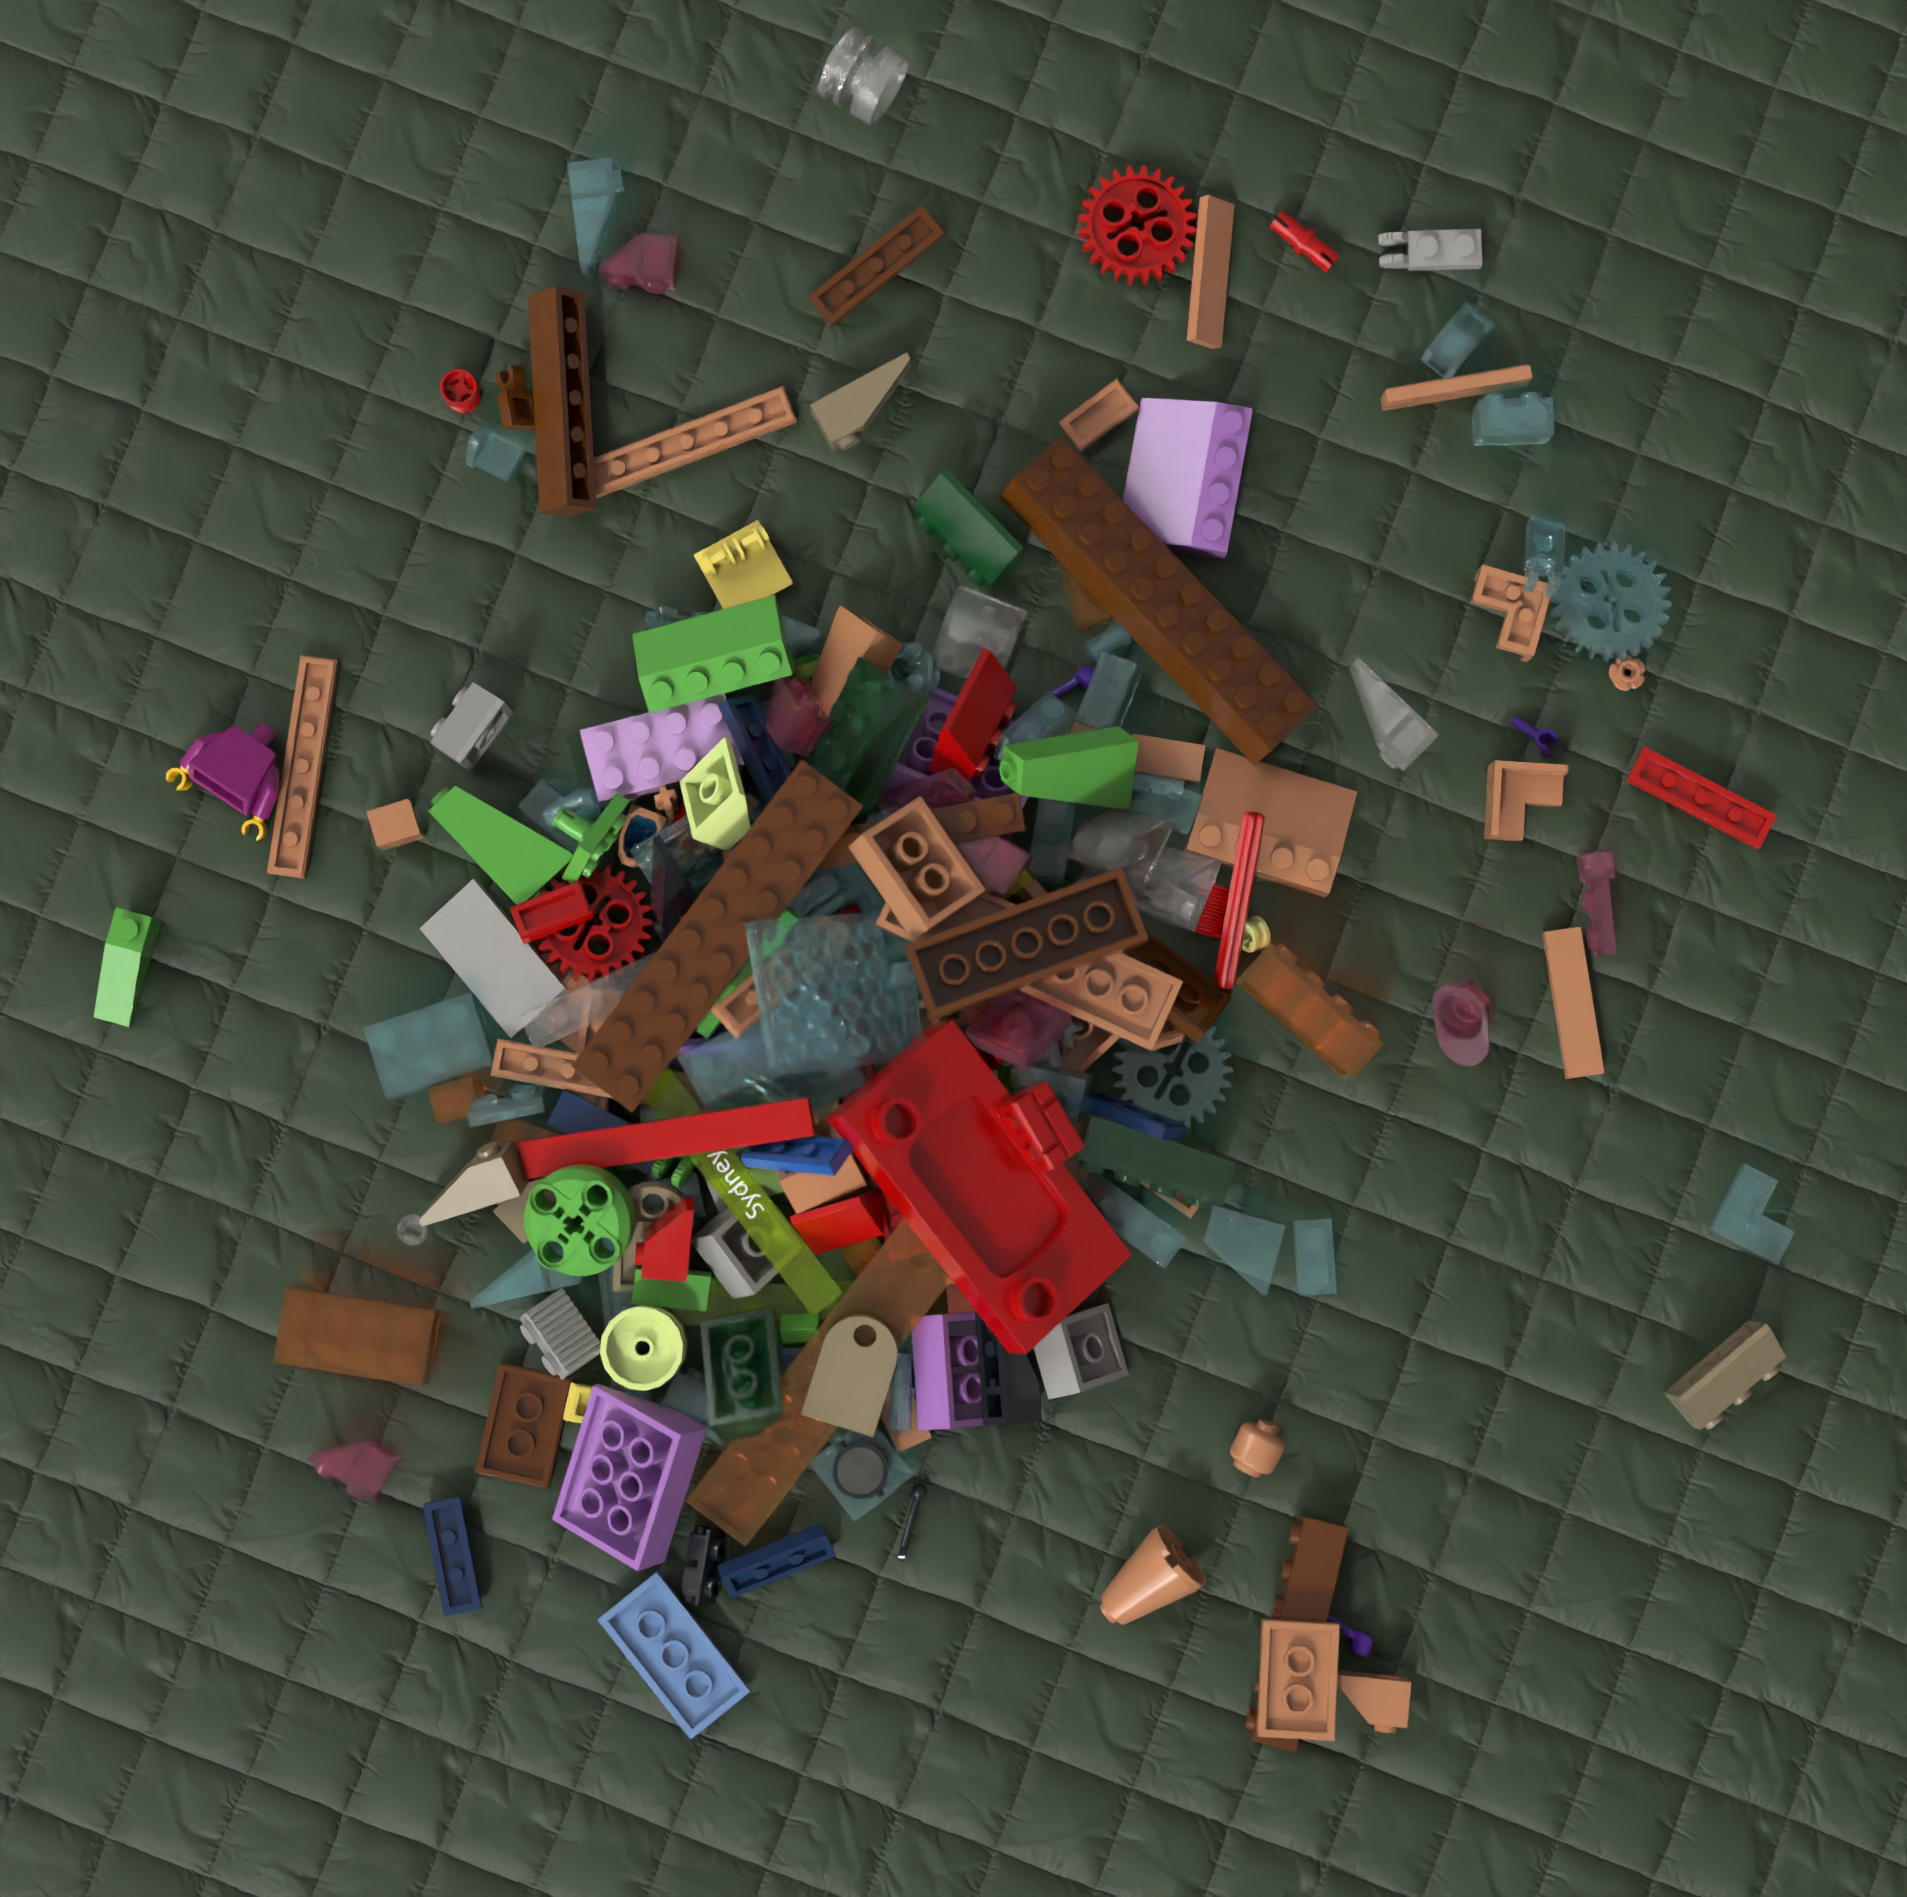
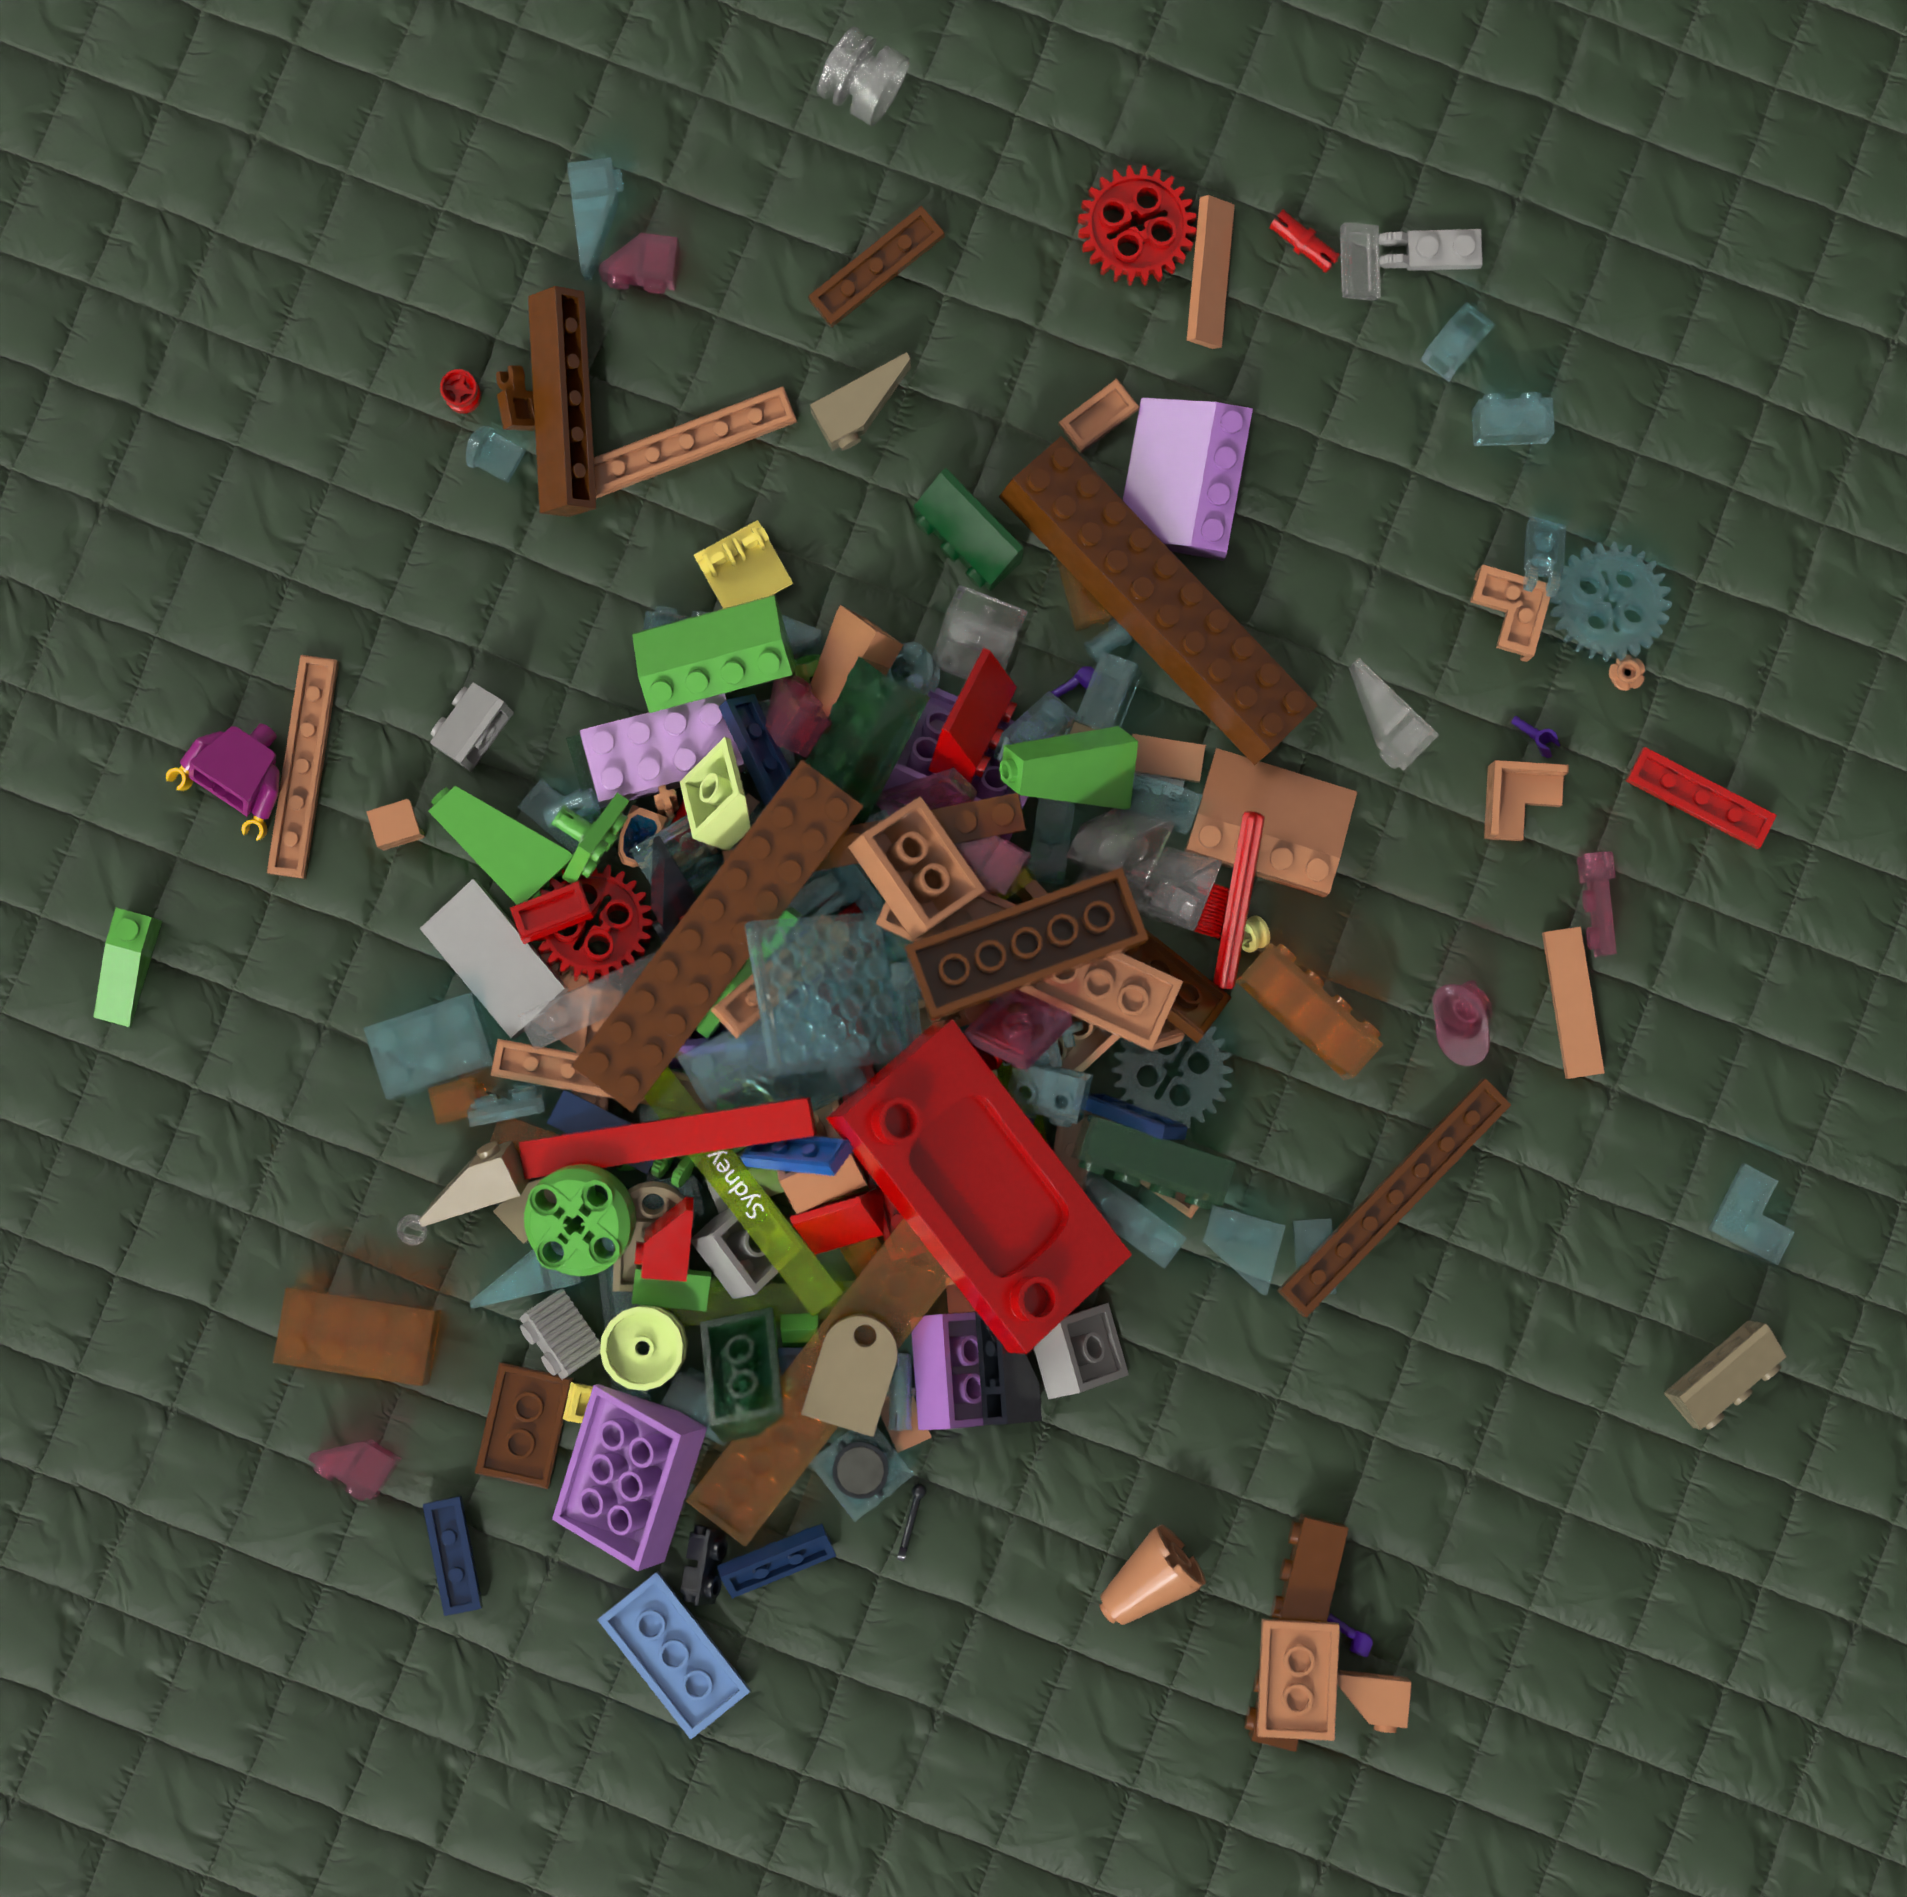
(1040, 1126): red brick -> none
(1257, 1448): nougat head -> none
(1360, 261): none -> clear tile
(1394, 1197): none -> reddish brown plate
(1456, 387): nougat tile -> none

